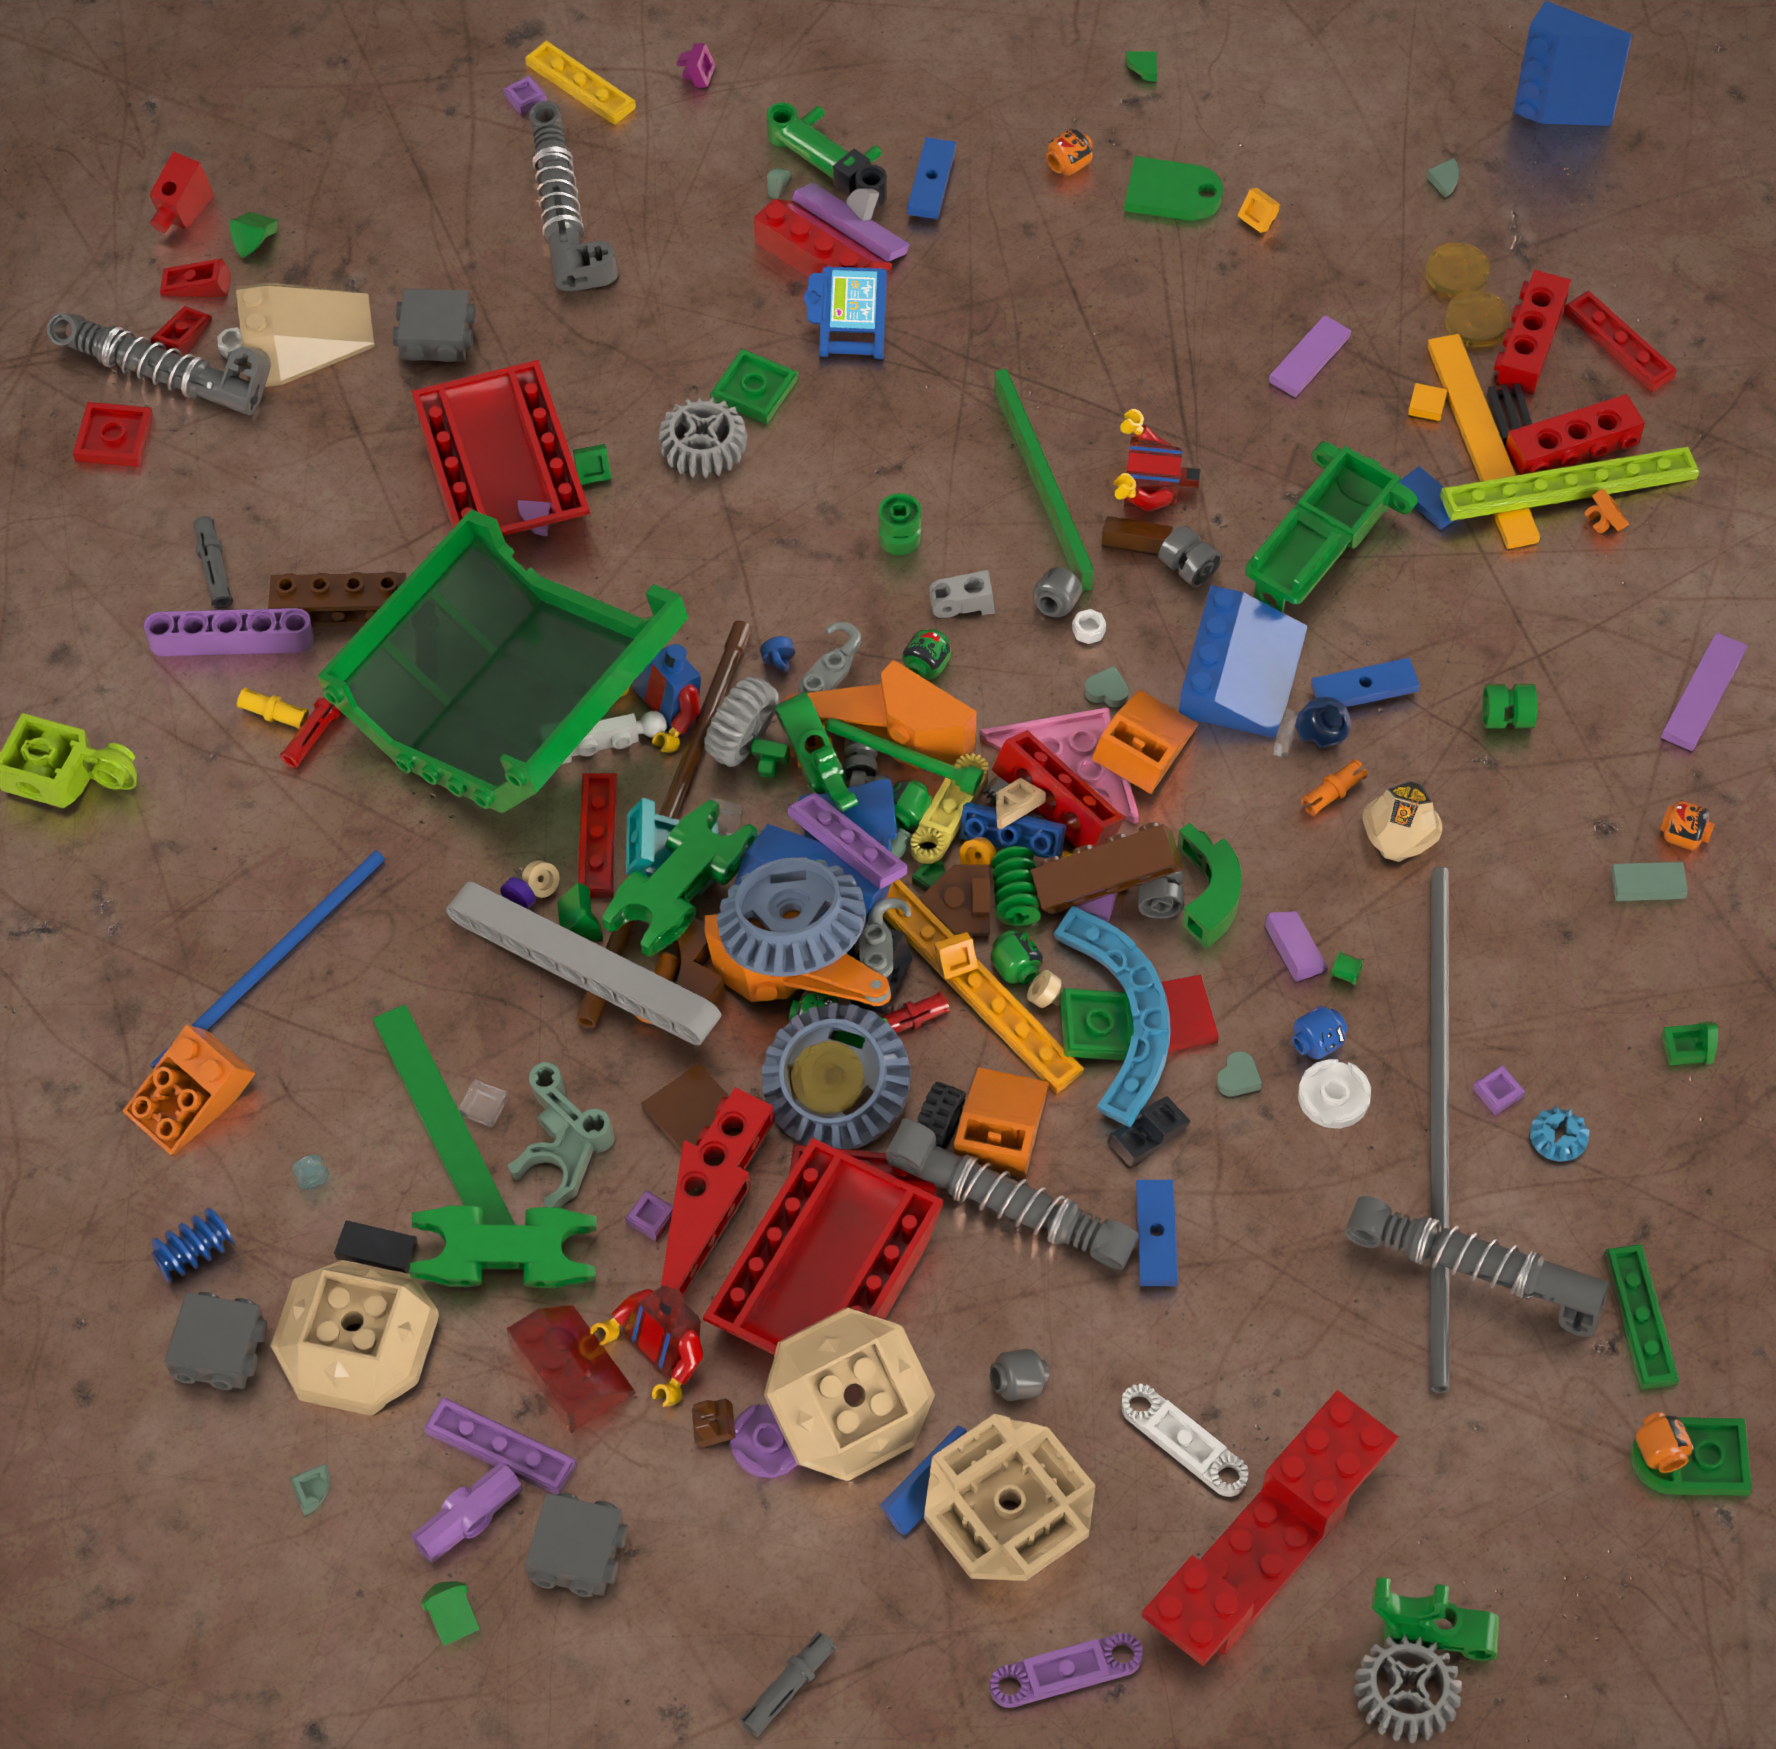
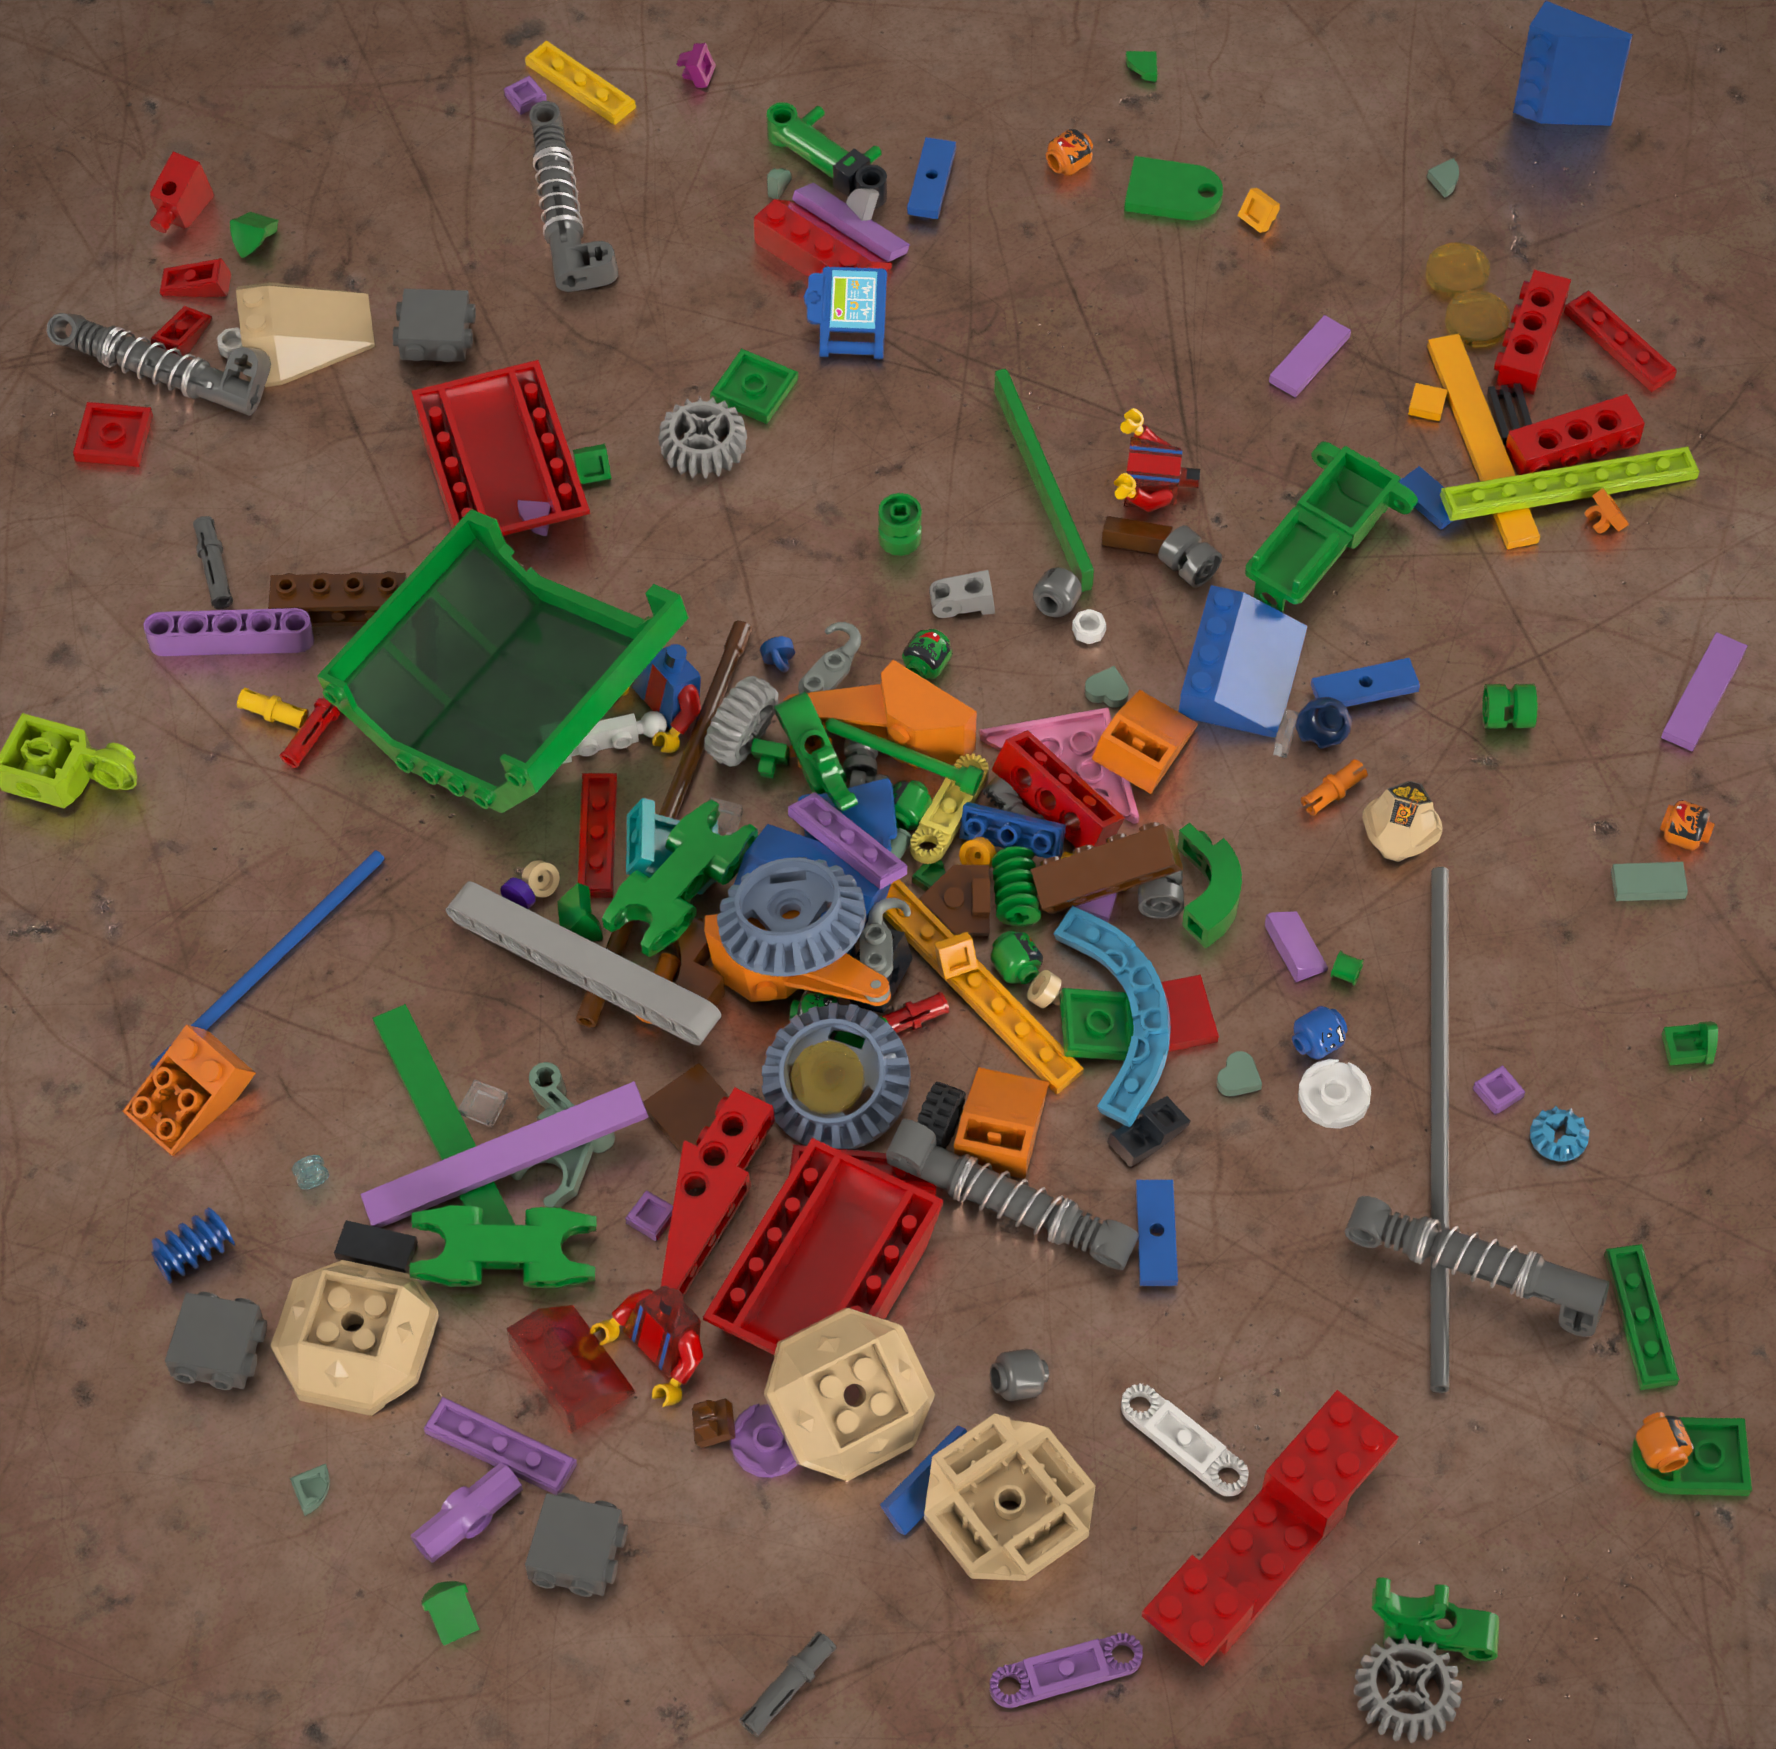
(504, 1155): none -> medium lavender tile
(1016, 801): tan tile -> none

